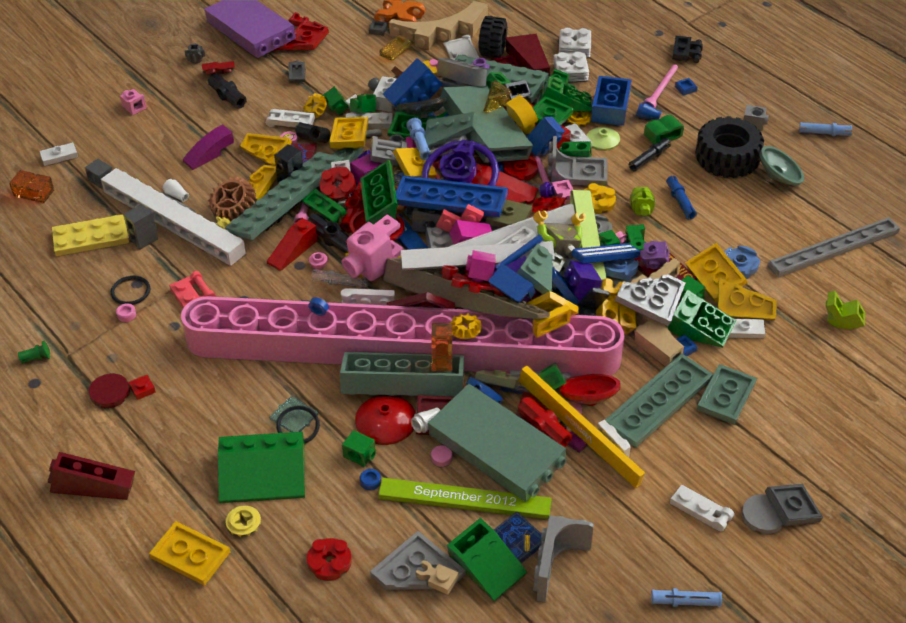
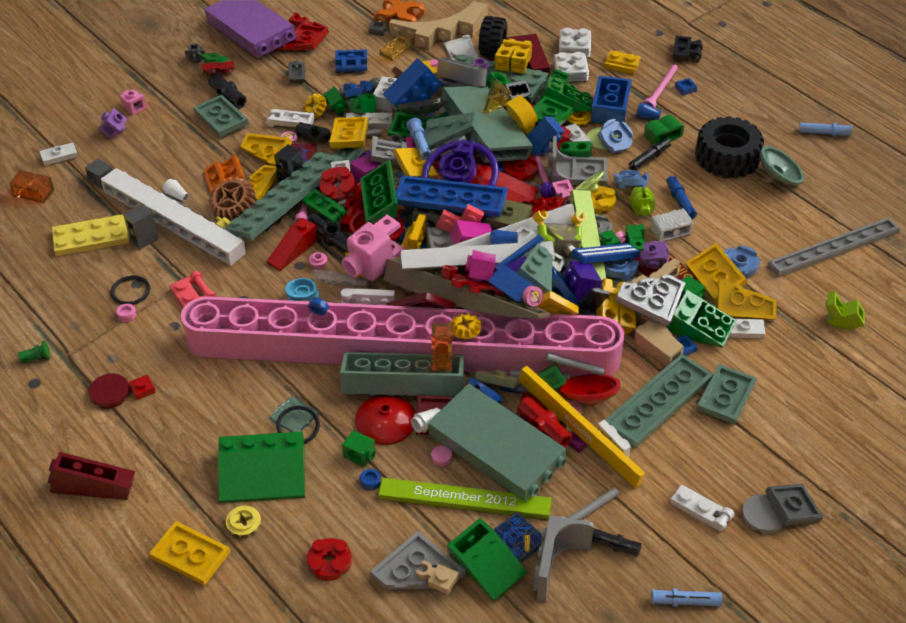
(112, 123): none -> medium lavender brick
(209, 147): magenta slope -> none
(213, 57): none -> green piece
(218, 172): none -> orange slope
(221, 115): none -> sand green plate
(301, 289): none -> medium azure piece
(350, 60): none -> blue plate
(351, 89): none -> blue plate
(415, 234): none -> yellow bracket
(503, 237): none -> blue cone
(513, 54): none -> yellow hips
(532, 296): none -> bright pink tile
(558, 317): yellow plate -> none
(574, 364): none -> light grey bar
(591, 182): none -> yellowish green dish
(595, 504): none -> light grey bar
(610, 142): none -> medium blue plate
(616, 542): none -> black pin
(622, 62): none -> yellow plate
(631, 178): none -> medium blue plate
(671, 225): none -> white brick
(756, 116): light grey brick -> none

